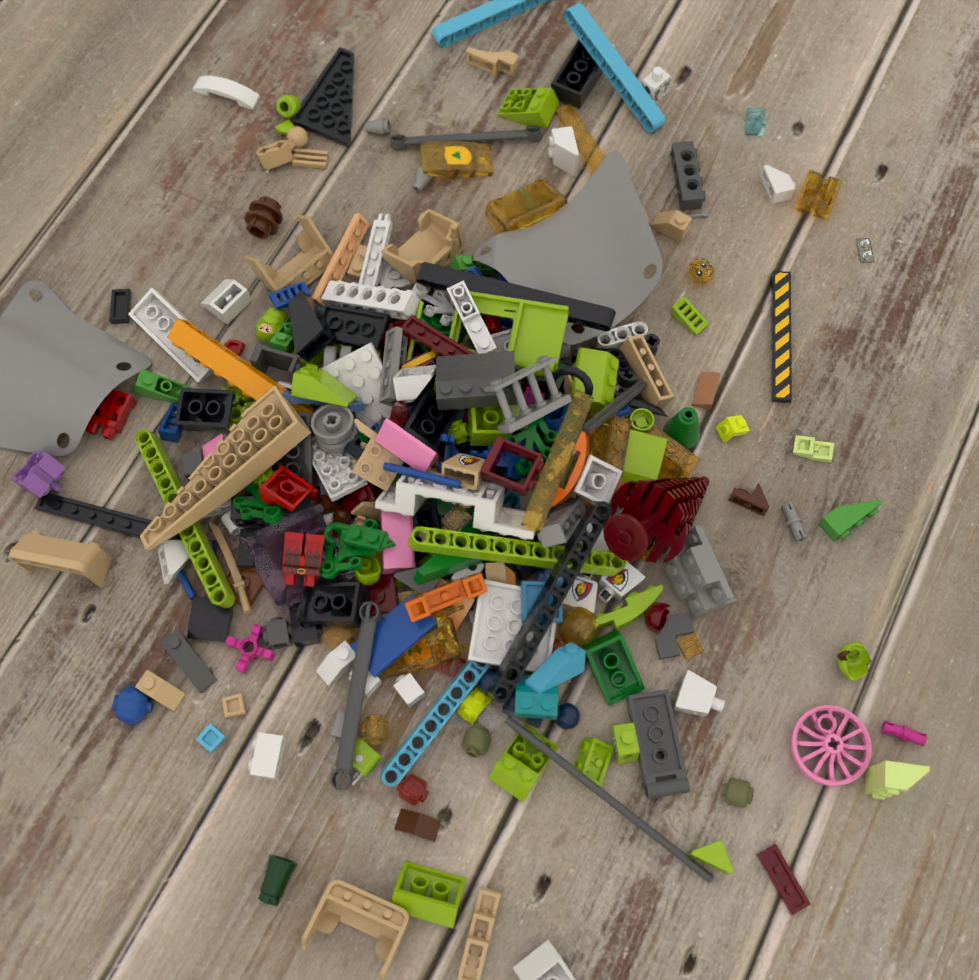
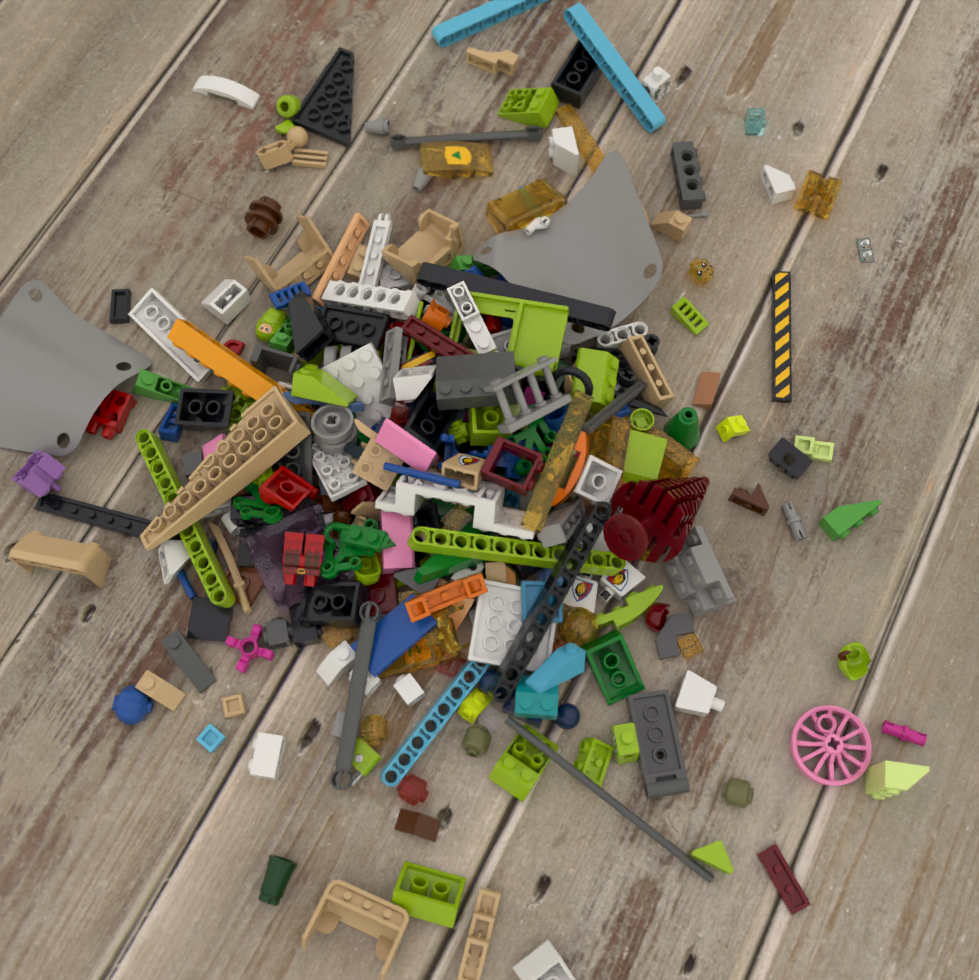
(437, 316): none -> orange window
(536, 224): none -> white arm
(784, 448): none -> black brick

